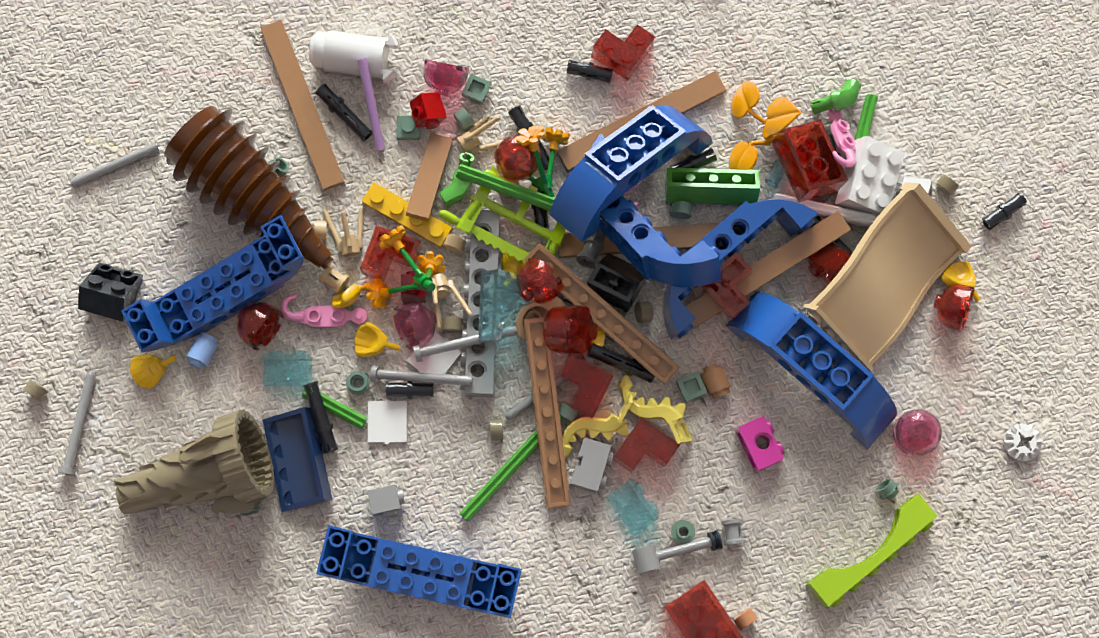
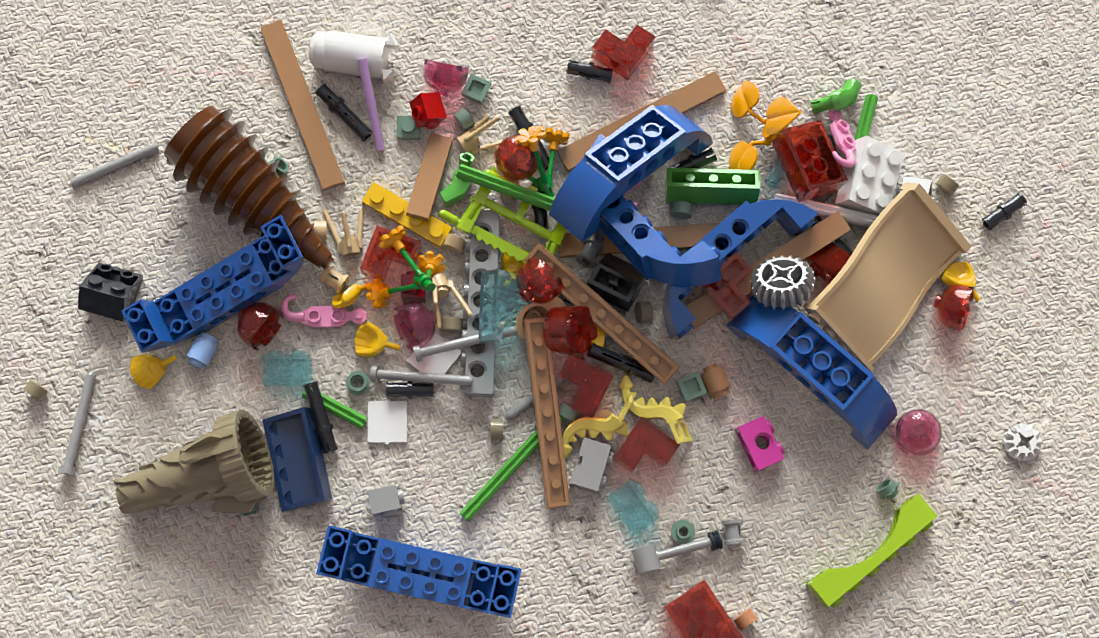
(782, 282): none -> light grey gear

